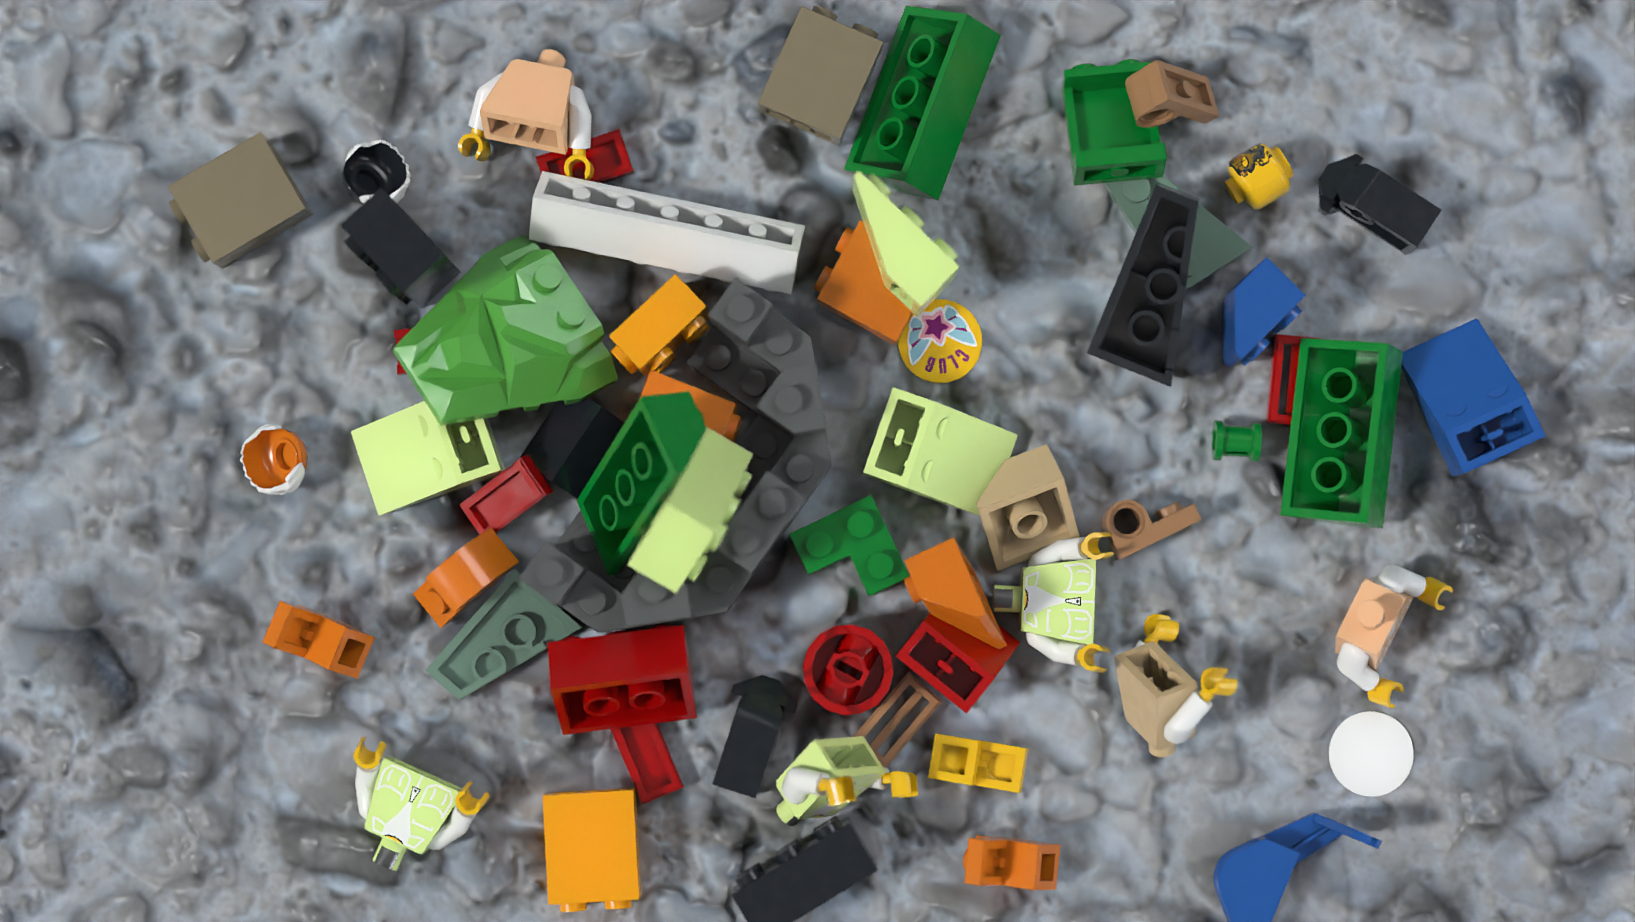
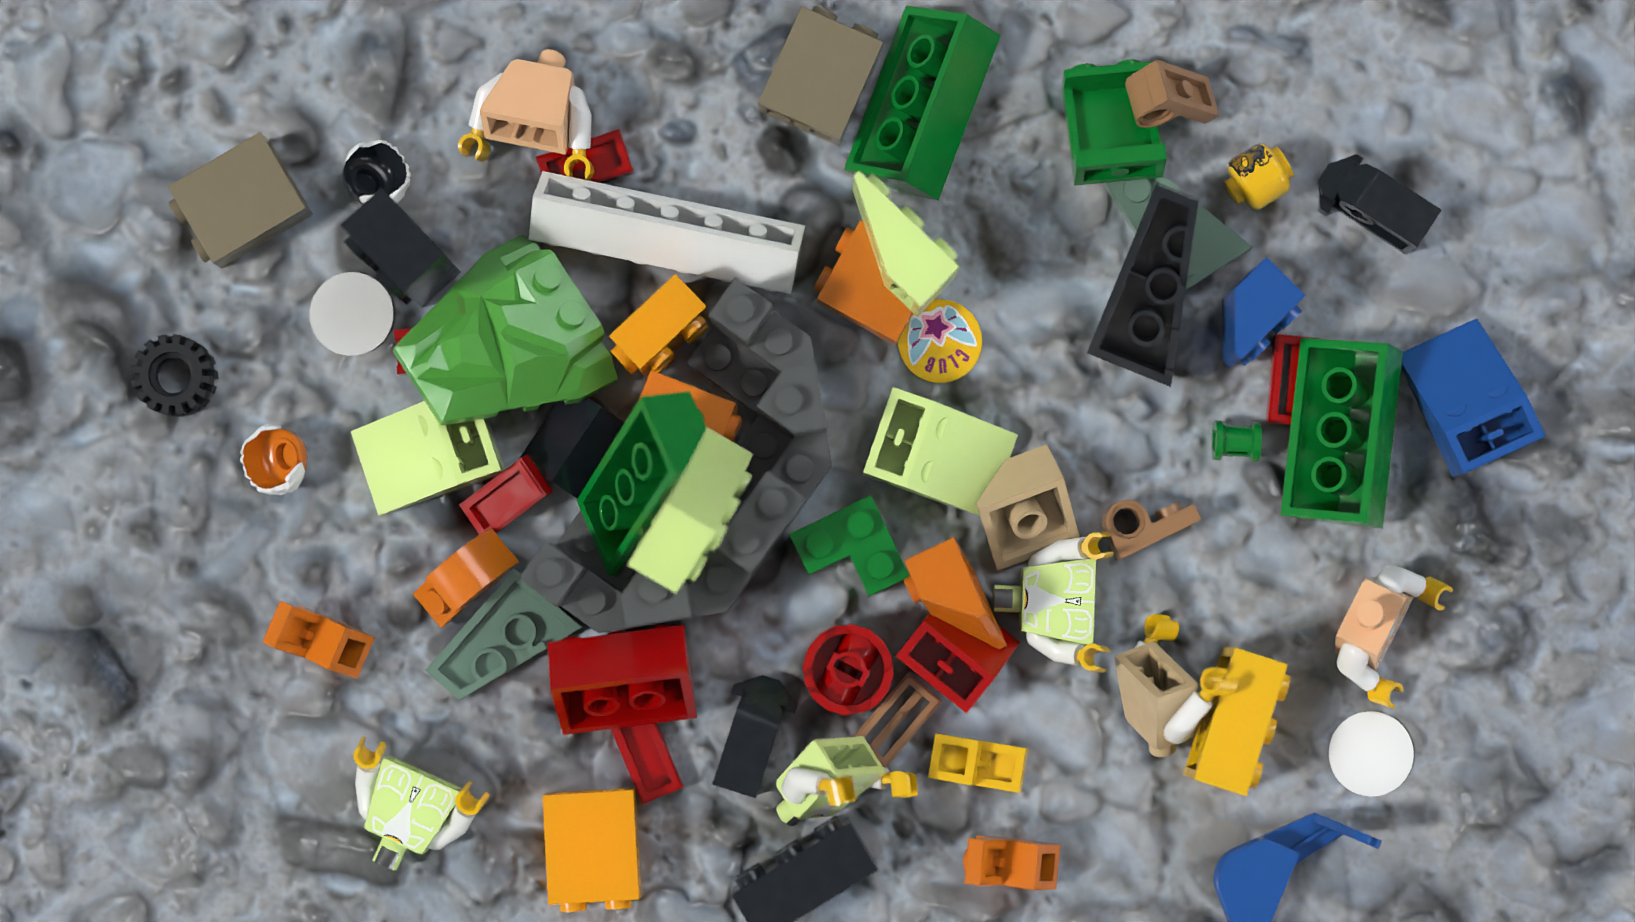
(148, 368): none -> black tyre
(351, 313): none -> white sticker
(1238, 725): none -> yellow brick

